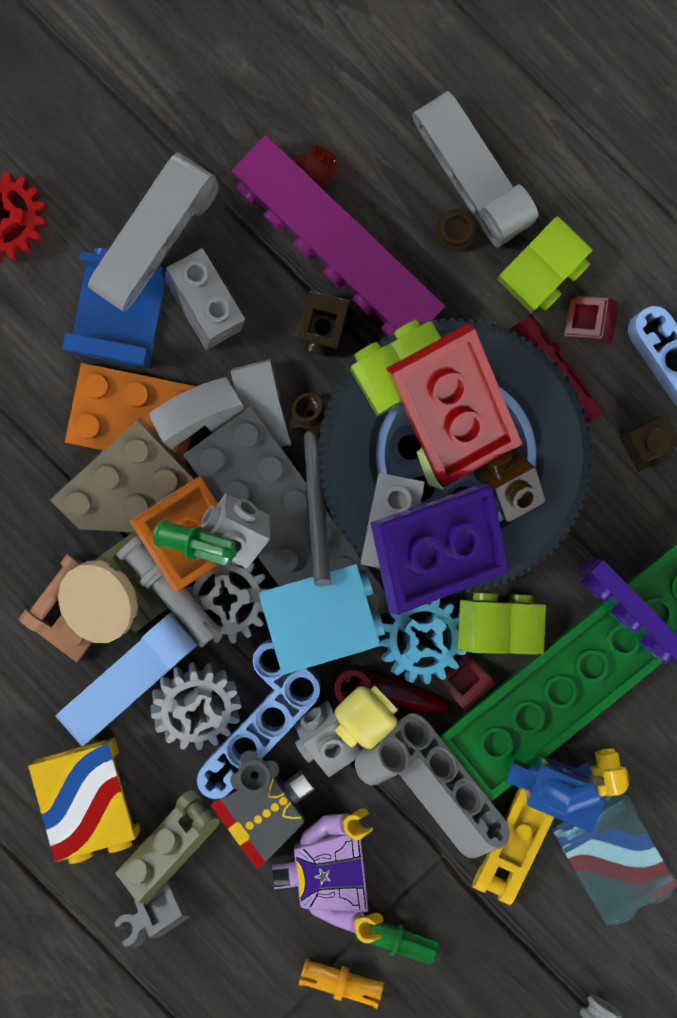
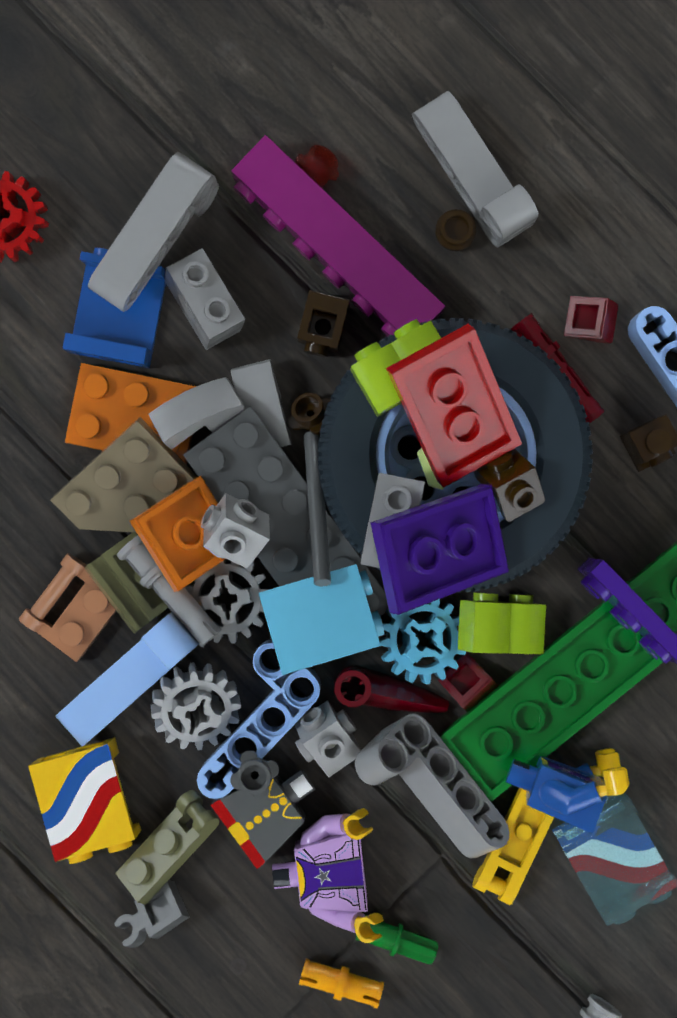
(97, 601): tan tile -> none
(194, 542): green axle -> none
(365, 717): light yellow head -> none
(545, 265): lime brick -> none

